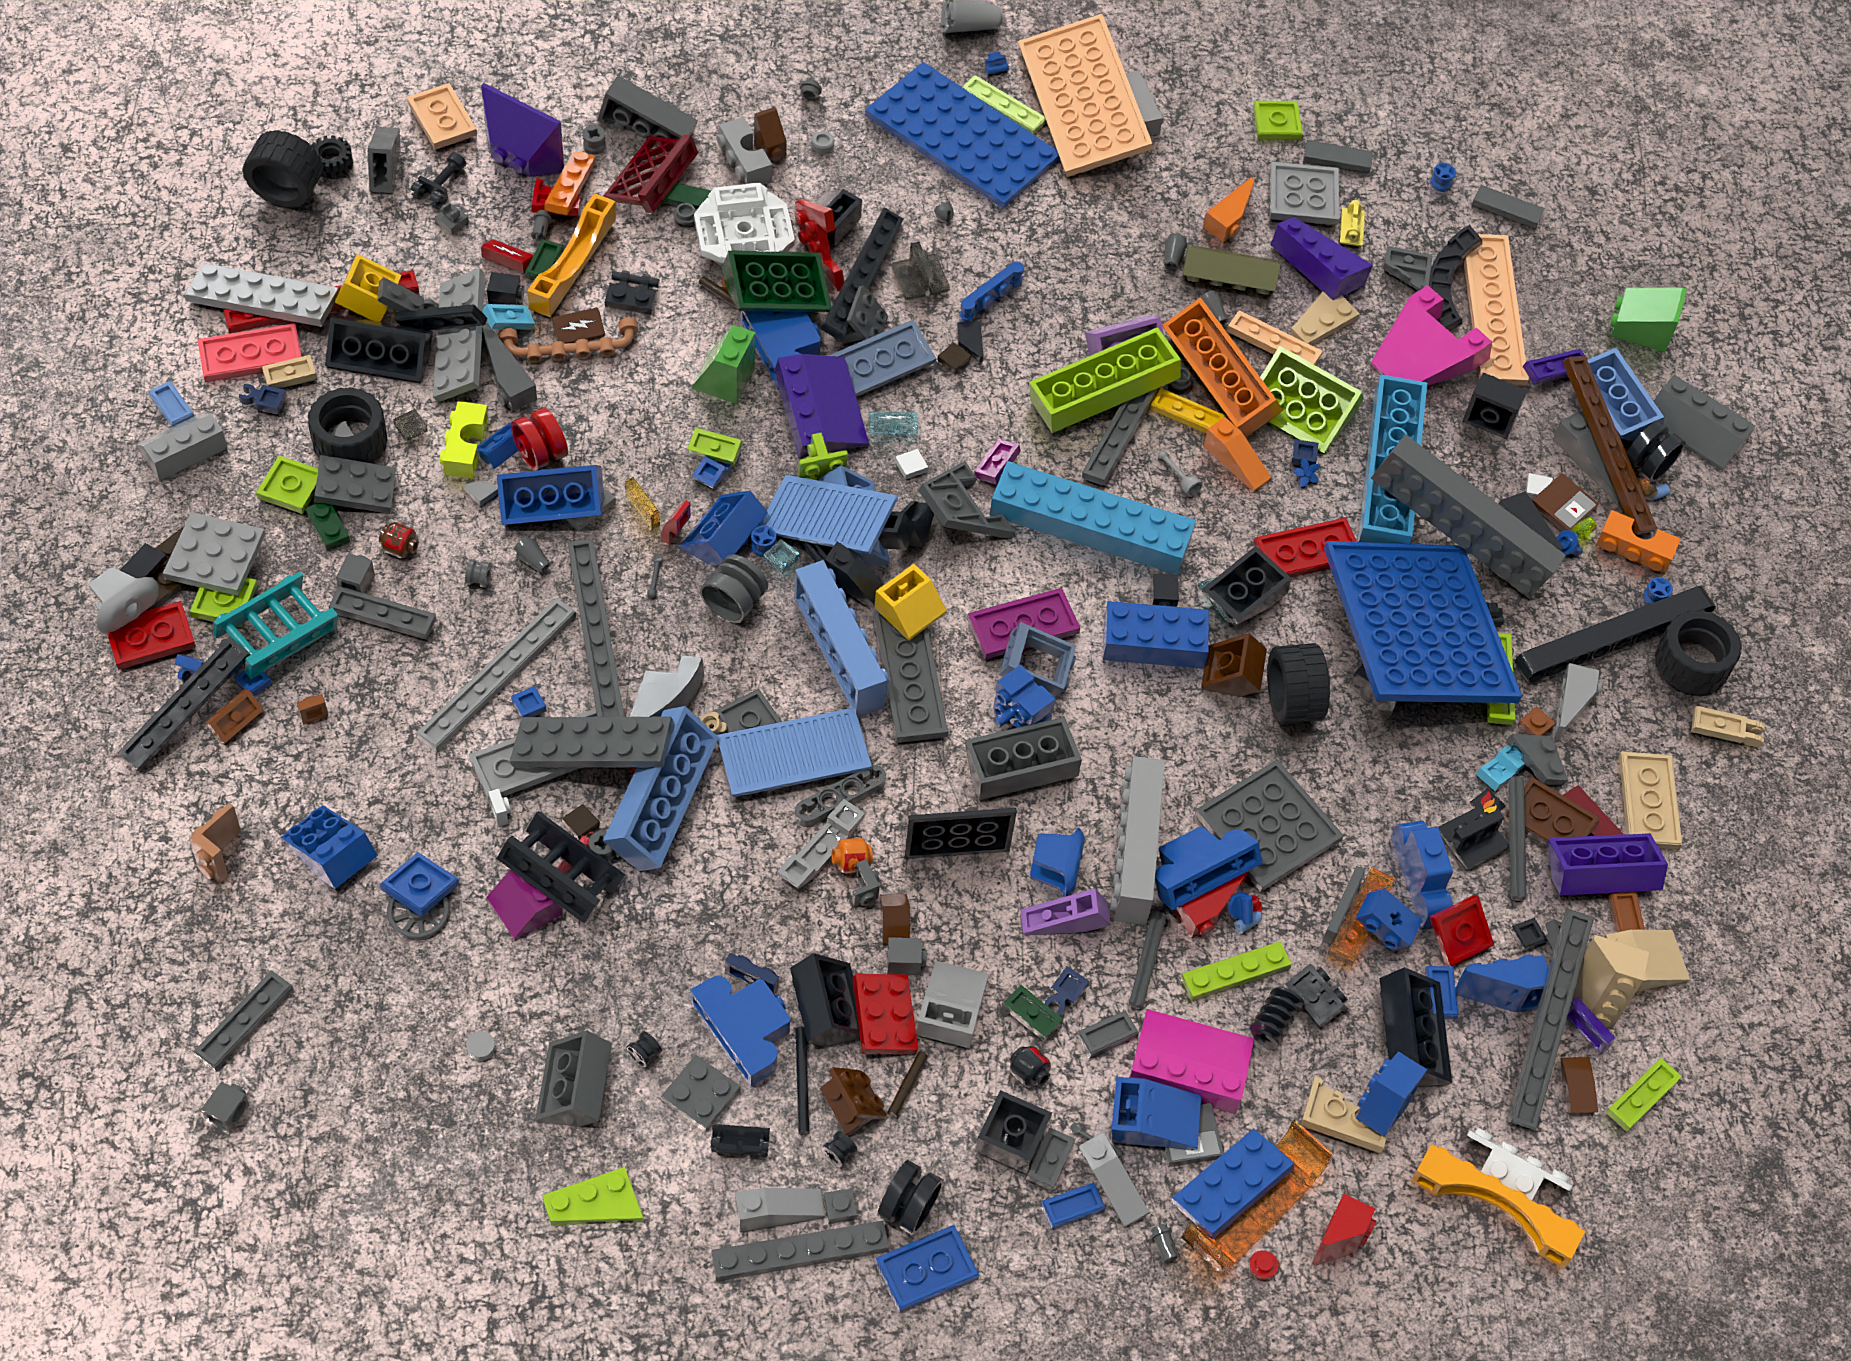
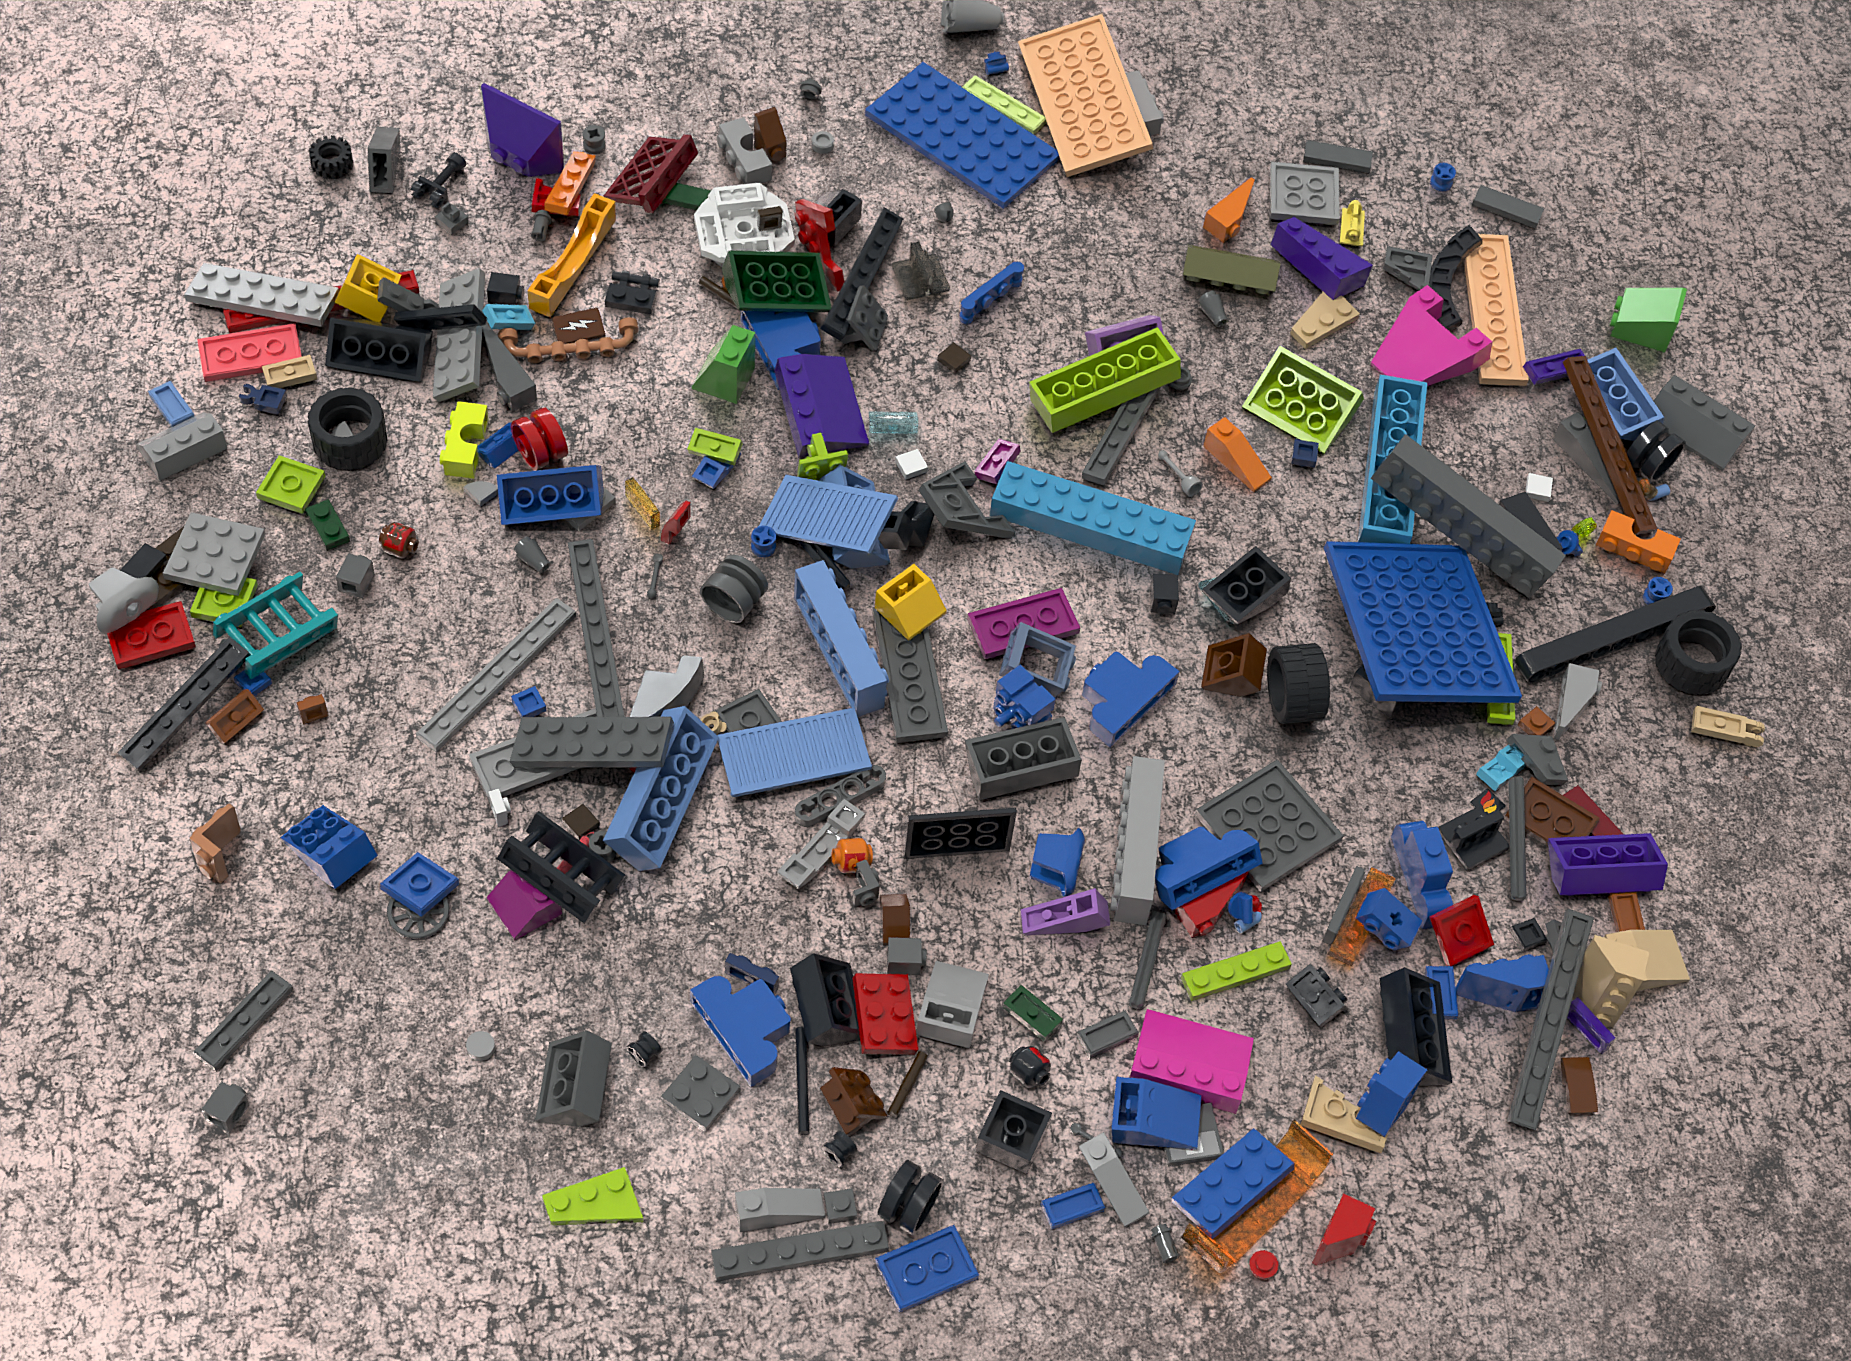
(189, 665): blue tile -> none
(282, 169): black tyre -> none
(355, 484): dark grey plate -> none
(382, 612): dark grey plate -> none
(410, 425): clear smoke plate -> none
(442, 116): light nougat plate -> none
(478, 573): dark grey wheel -> none
(506, 255): red slope -> none
(543, 258): dark green tile -> none
(643, 112): dark grey wedge -> none
(684, 214): dark grey plate -> none
(724, 527): blue slope -> none
(740, 1139): black hinge -> none
(769, 218): none -> dark brown tile
(781, 556): clear light blue plate -> none
(853, 574): black slope -> none
(887, 357): sand blue plate -> none
(970, 338): black tile -> none
(1050, 1159): dark grey plate -> none
(1067, 988): dark blue plate -> none
(1125, 693): none -> blue brick
(1155, 634): blue brick -> none
(1174, 249): dark grey cone -> none
(1185, 410): yellow tile -> none
(1222, 367): orange brick -> none
(1270, 338): light nougat plate -> none
(1275, 1017): black piece -> none
(1277, 120): lime tile -> none
(1302, 548): red tile -> none
(1306, 473): blue plant -> none
(1494, 405): black brick -> none
(1515, 1170): white bracket -> none
(1550, 1234): light orange arch -> none
(1564, 503): reddish brown tile -> none
(1643, 1094): lime plate -> none
(1650, 797): tan tile -> none

